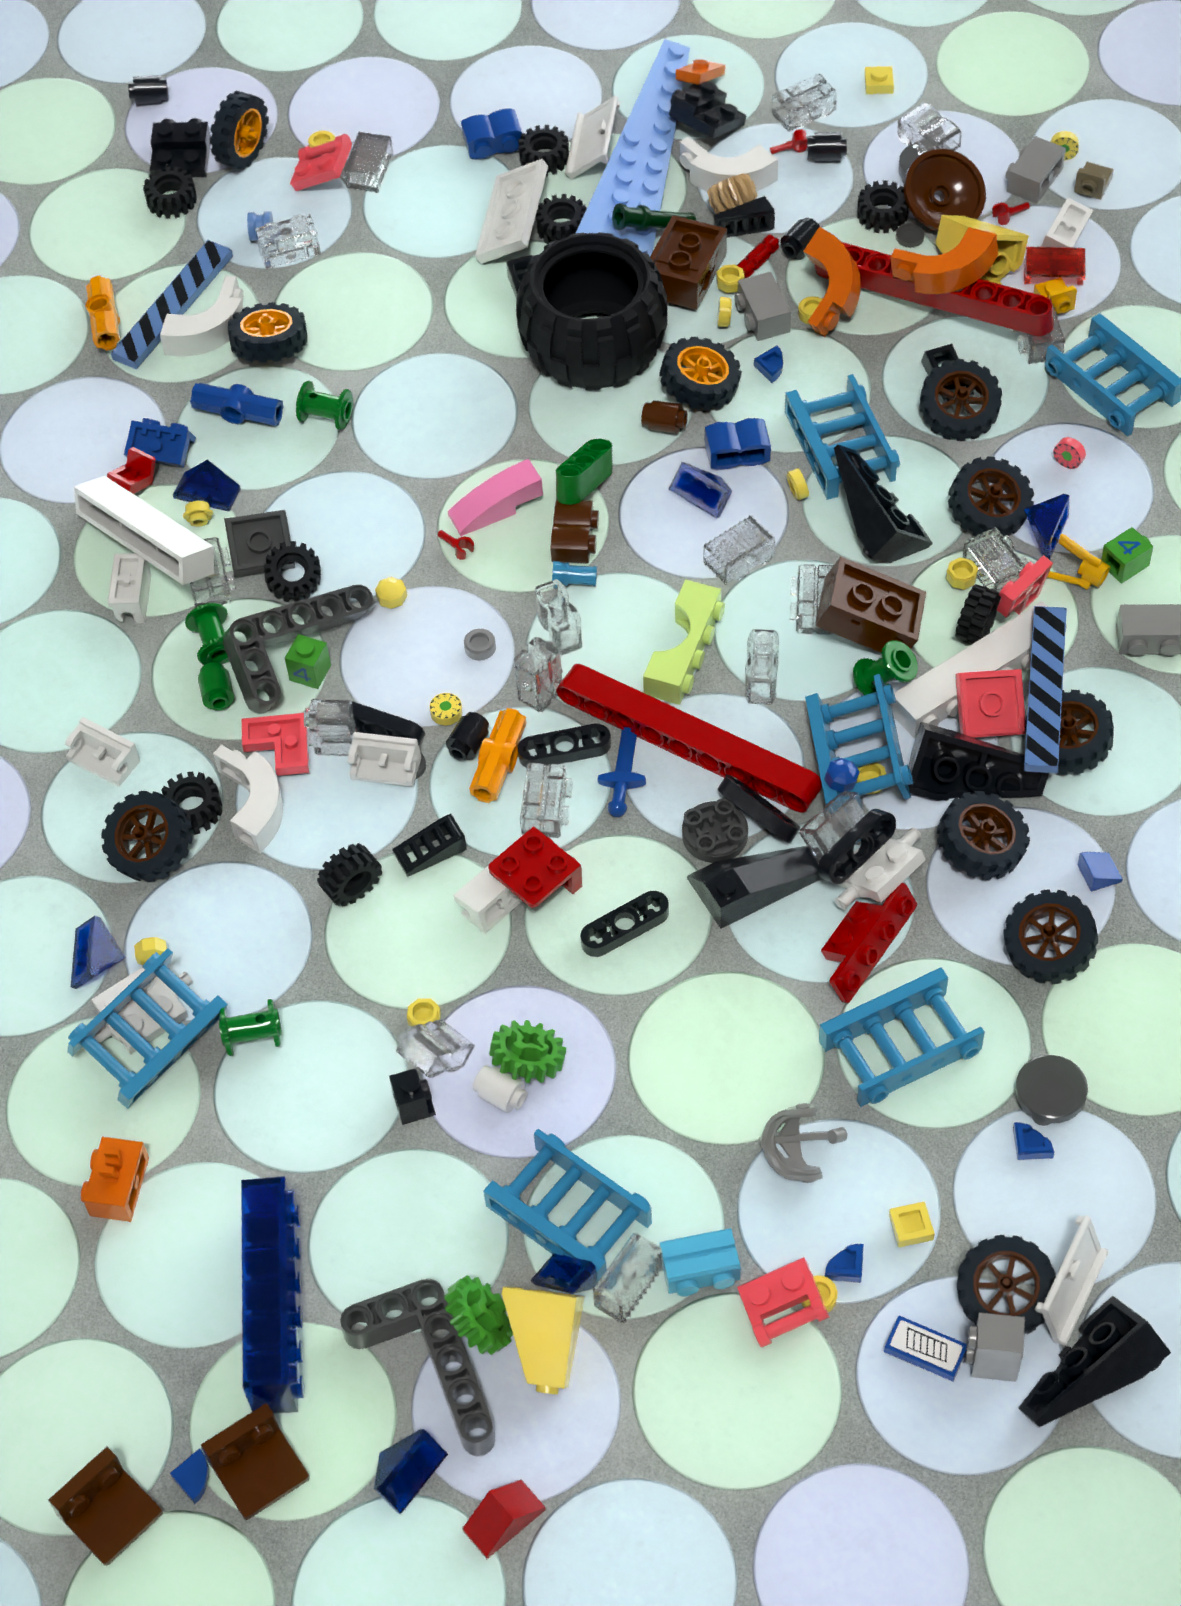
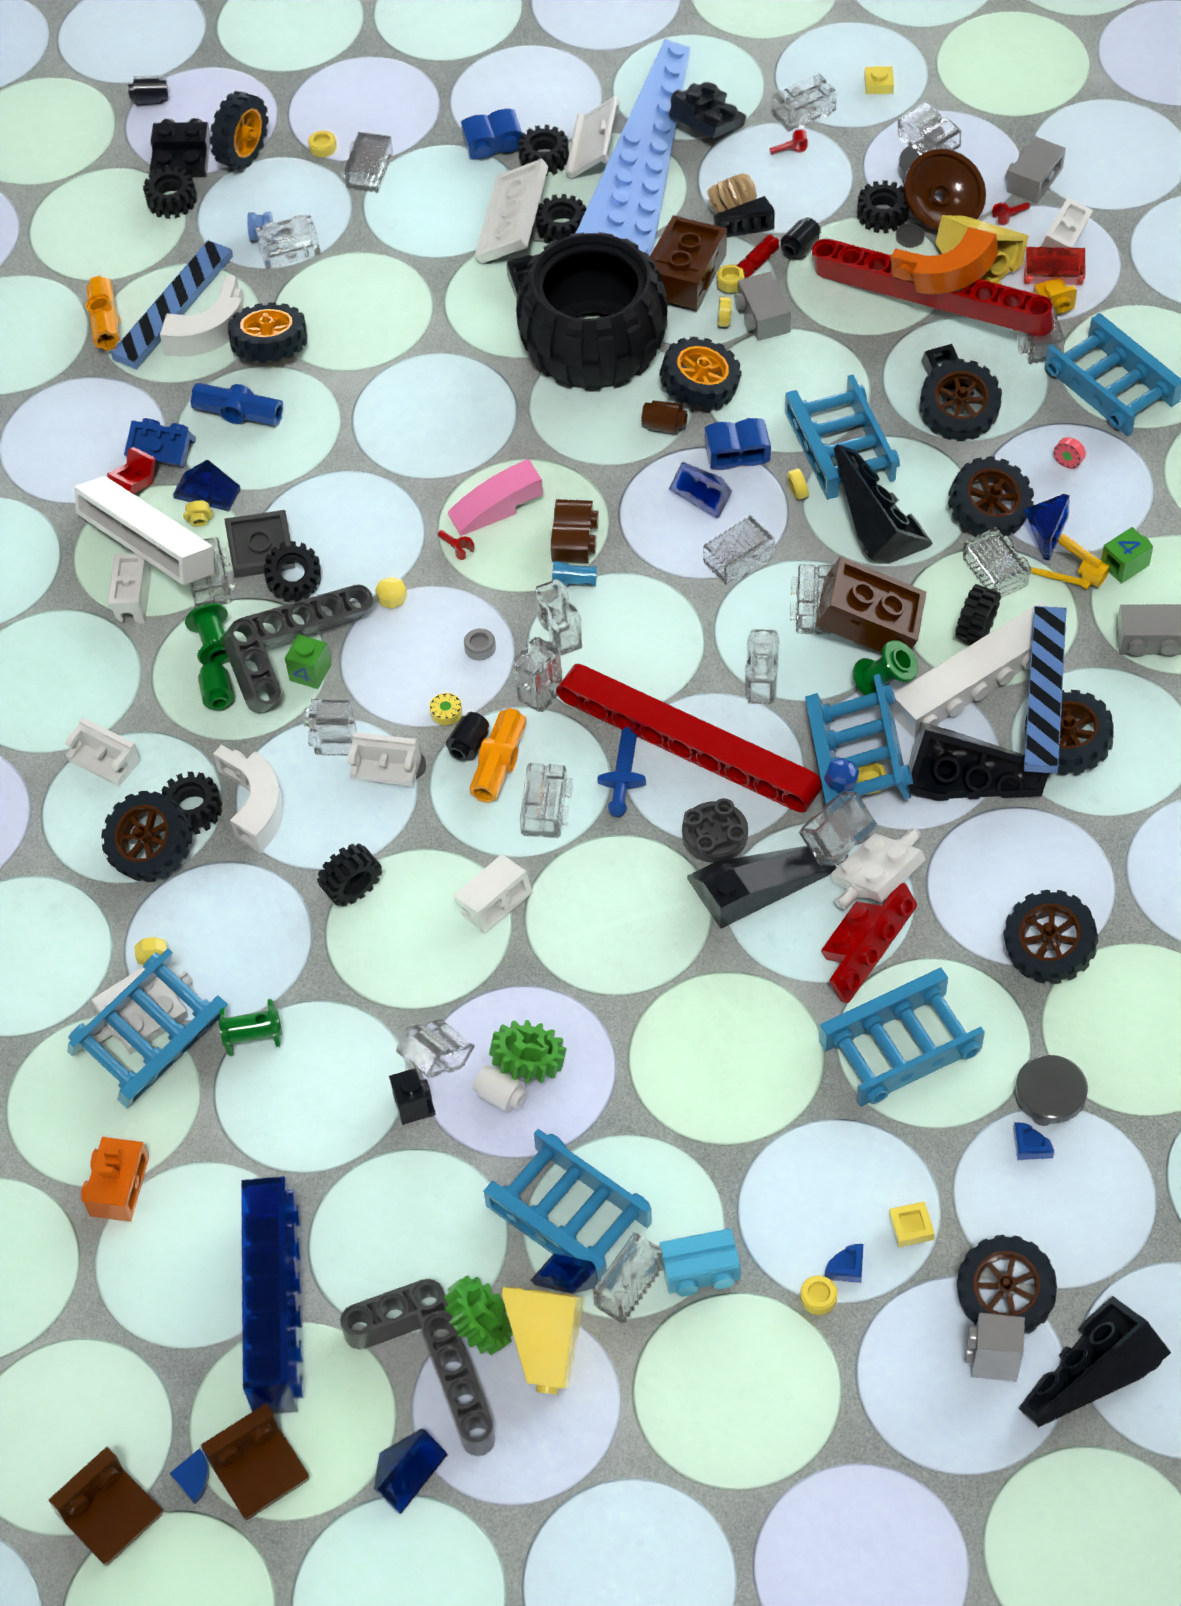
(93, 951): clear blue slope -> none
(282, 733): coral plate -> none
(321, 162): coral plate -> none
(324, 405): green hose -> none
(382, 723): black beam -> none
(423, 1011): light yellow tile -> none
(435, 831): black slope -> none
(502, 1516): red slope -> none
(536, 868): red bracket -> none
(571, 735): black beam -> none
(583, 471): green beam -> none
(629, 910): black beam -> none
(642, 217): dark green pin -> none
(672, 670): yellowish green arch -> none
(700, 72): orange plate -> none
(711, 169): white arch -> none
(758, 808): black beam -> none
(770, 363): blue tile -> none
(778, 1292): coral plate -> none
(789, 1139): light grey helmet -> none
(807, 307): light yellow tile -> none
(826, 146): black brick -> none
(840, 860): black beam -> none
(844, 280): orange arch -> none
(925, 1348): tile -> none
(962, 573): light yellow tile -> none
(991, 703): coral plate -> none
(997, 821): black wheel -> none
(1026, 589): coral plate -> none
(1067, 140): light yellow tile -> none
(1073, 1282): white door -> none
(1093, 180): dark tan bracket -> none
(1098, 870): slope -> none

